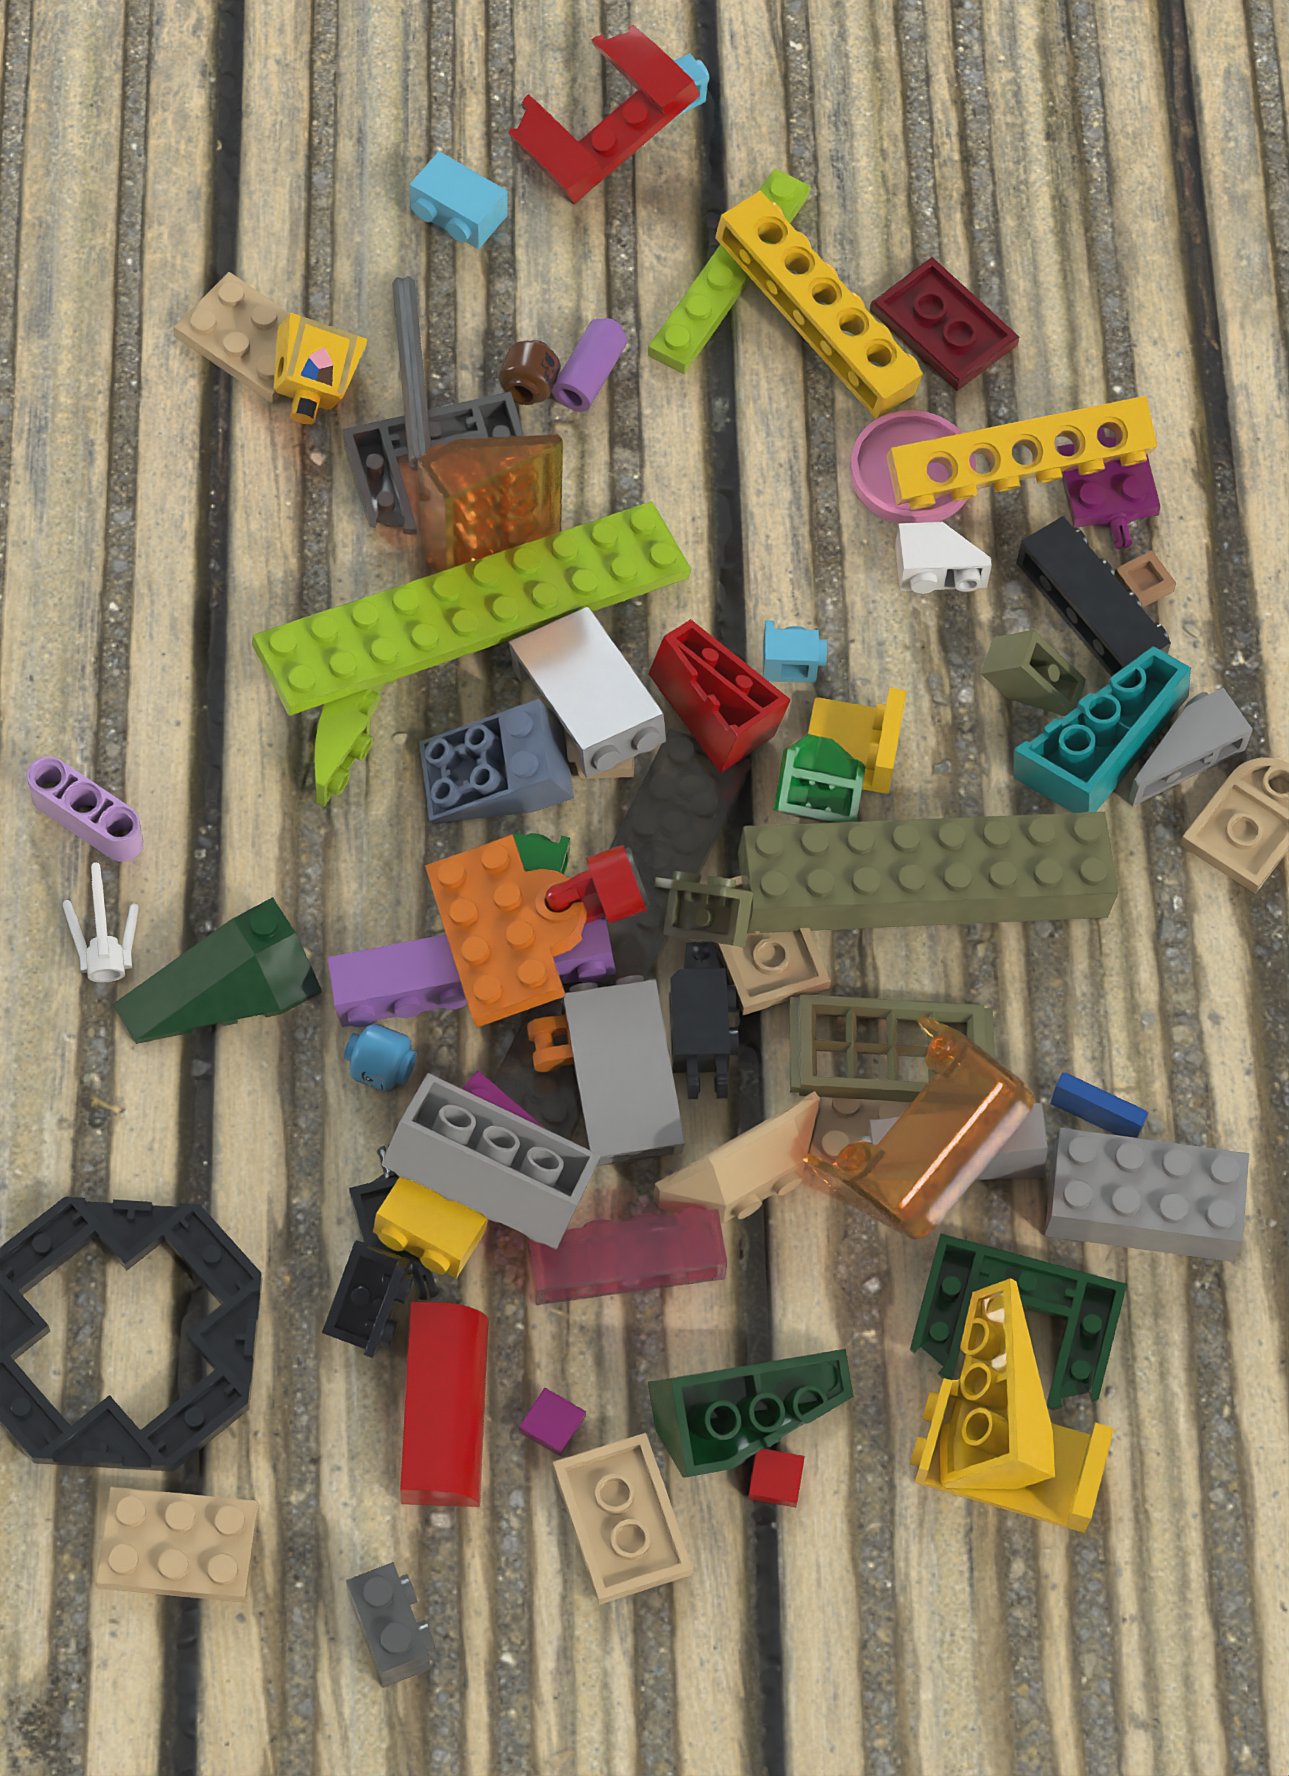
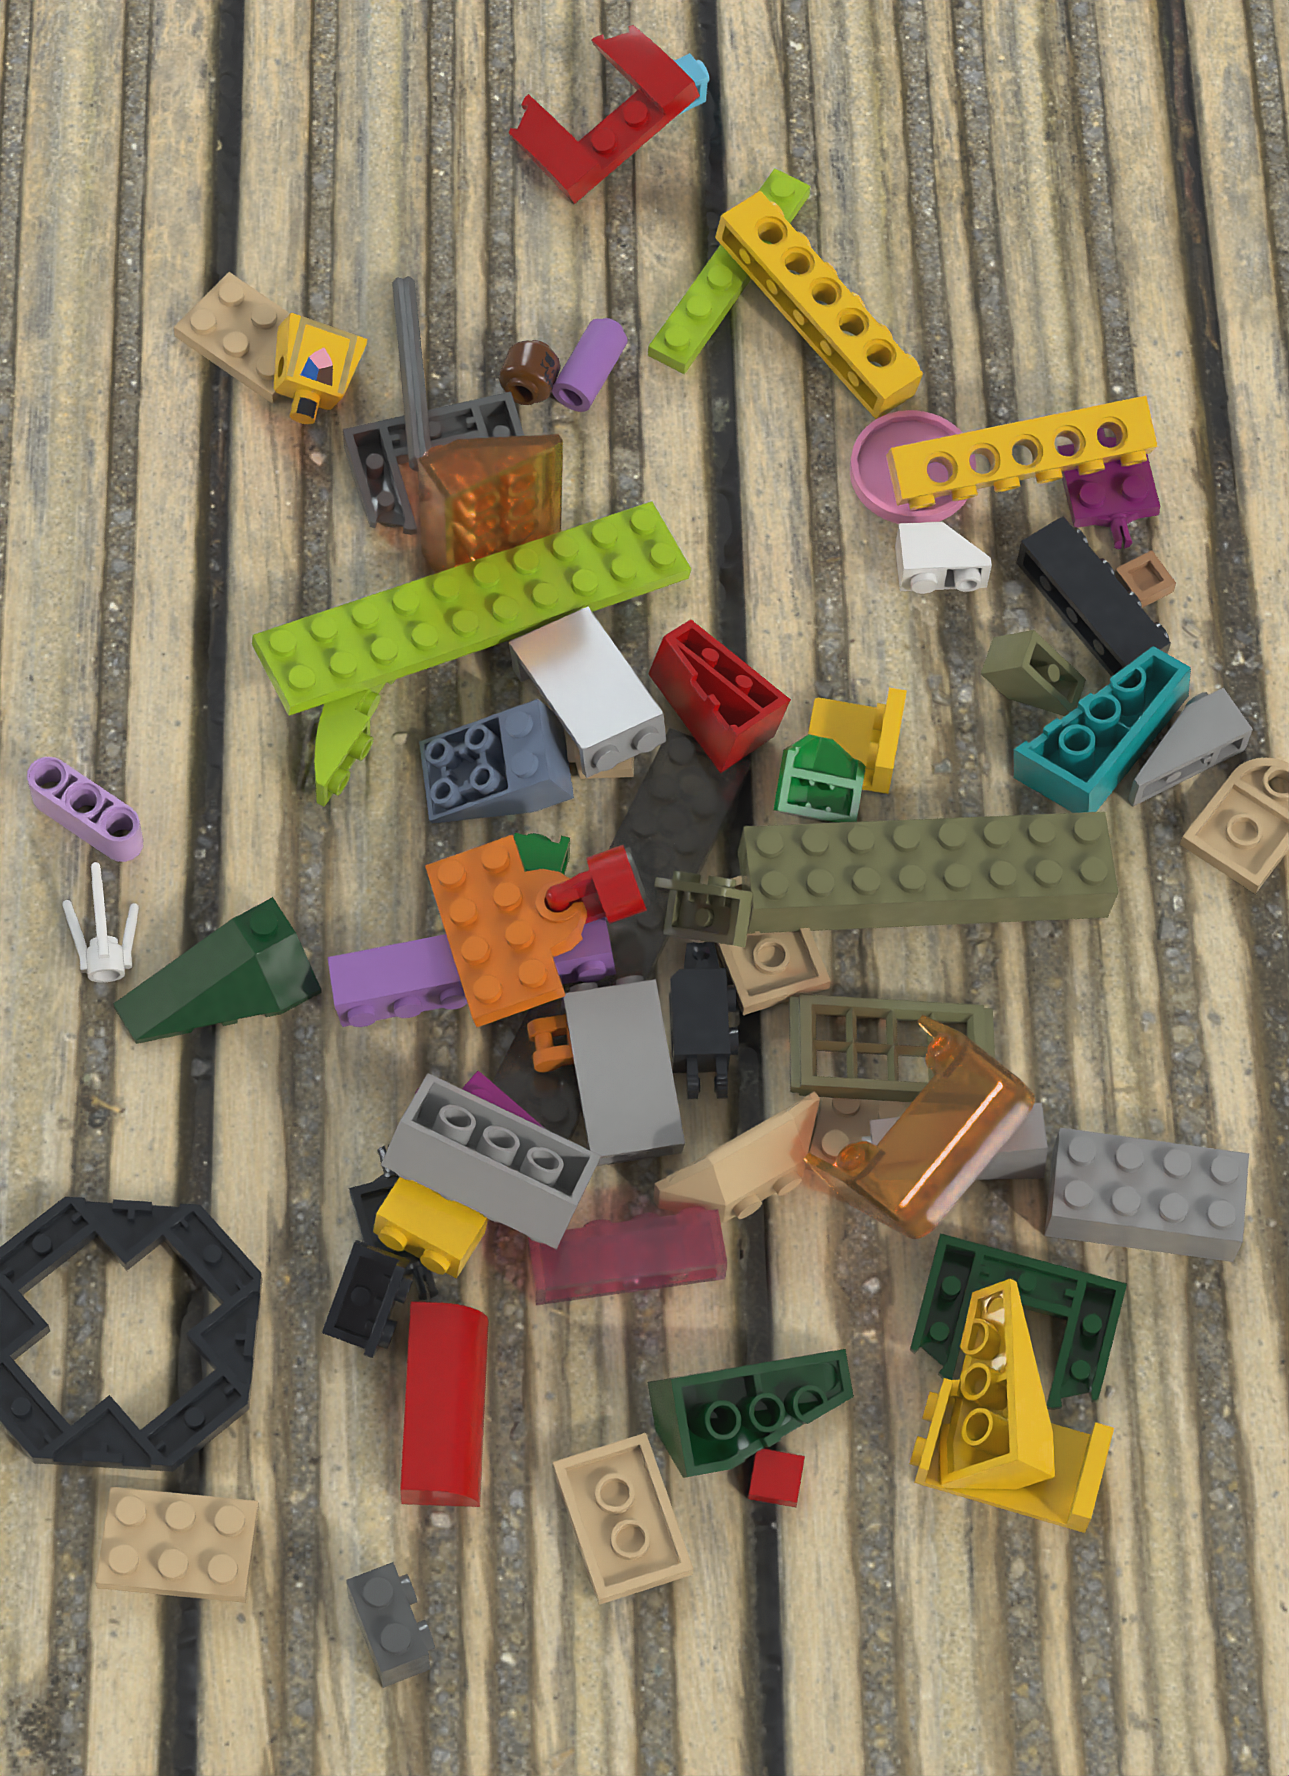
(380, 1057): dark azure head -> none
(458, 200): medium azure brick -> none
(552, 1421): magenta tile -> none
(792, 654): medium azure brick -> none
(944, 323): dark red tile -> none
(1098, 1106): blue tile -> none

